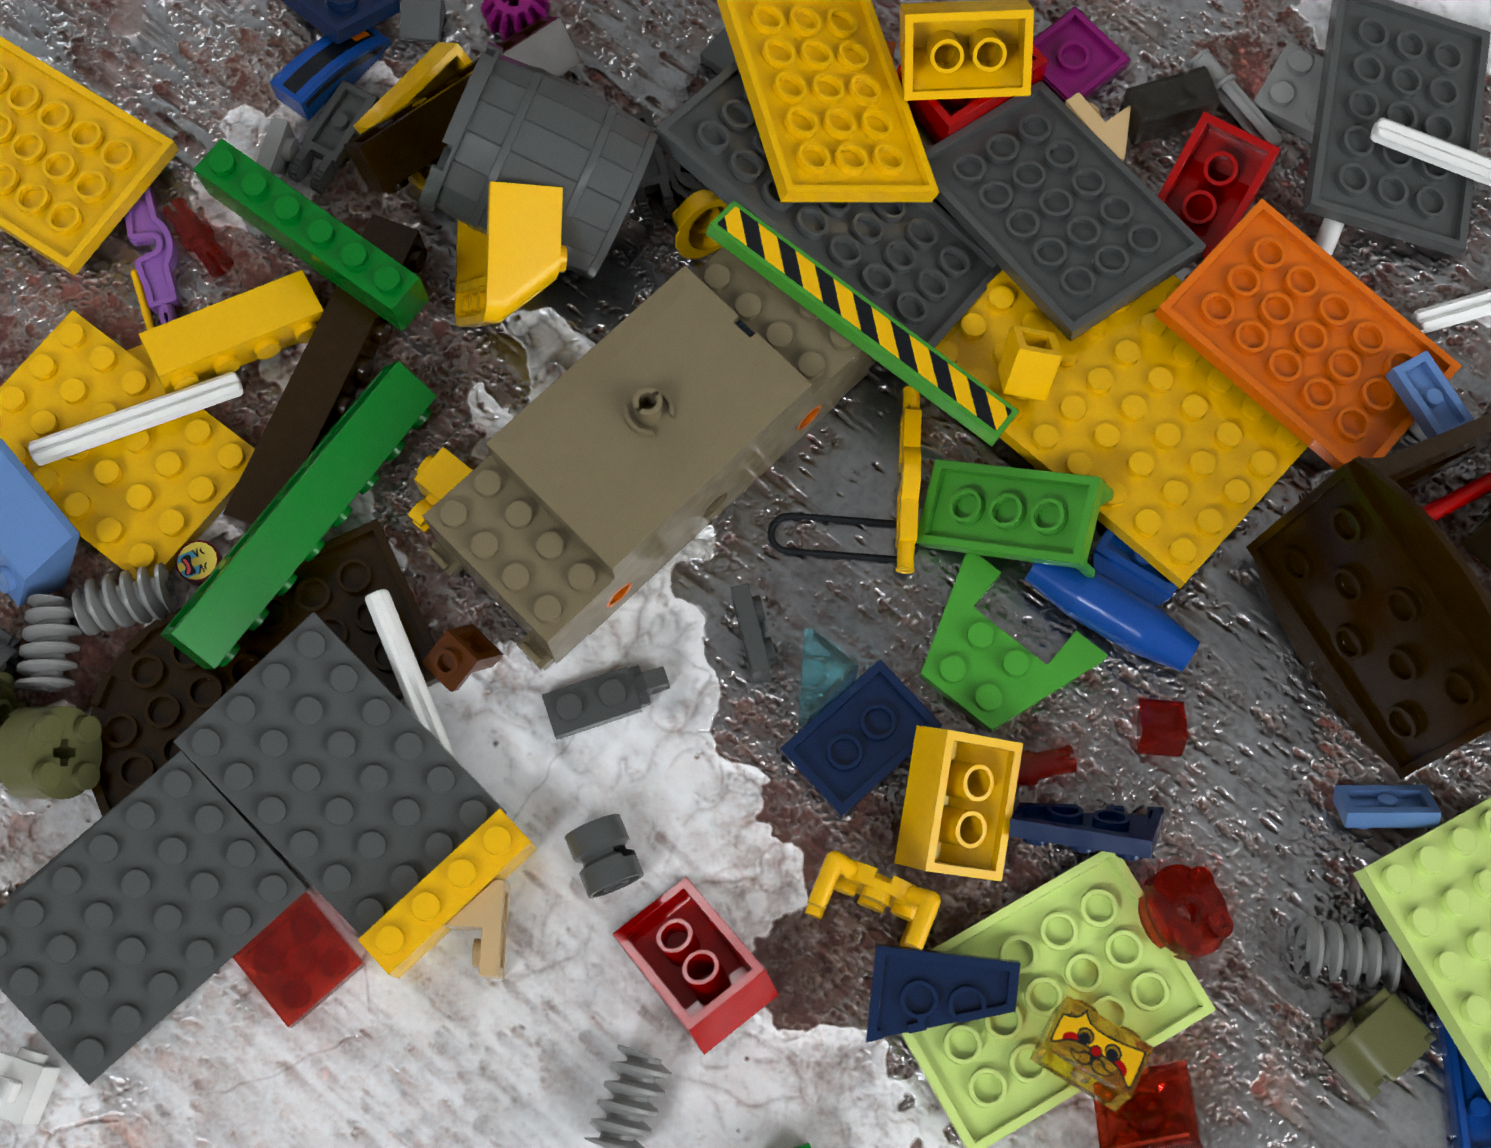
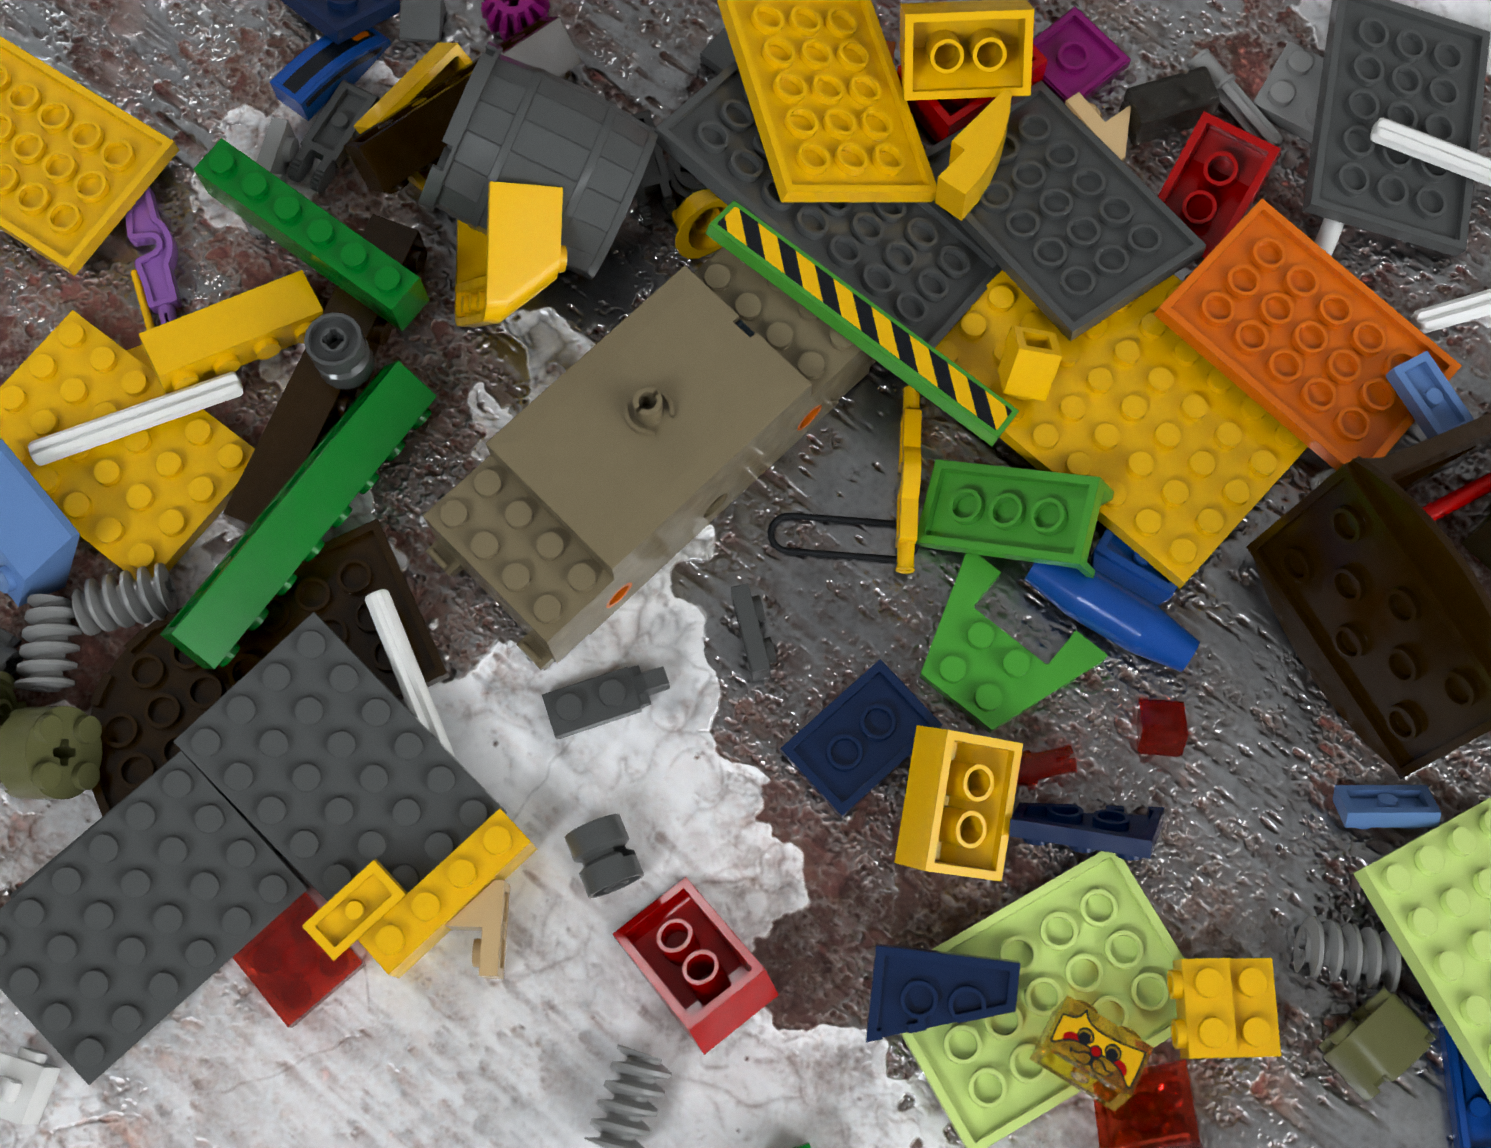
(197, 237): clear red pin -> none
(197, 561): tile -> none
(339, 350): none -> dark grey wheel
(354, 909): none -> yellow plate
(436, 478): yellow brick -> none
(460, 654): reddish brown bracket -> none
(824, 675): clear light blue slope -> none
(876, 892): yellow plate -> none
(974, 158): none -> yellow slope
(1207, 909): clear red plate -> none
(1224, 1008): none -> yellow plate

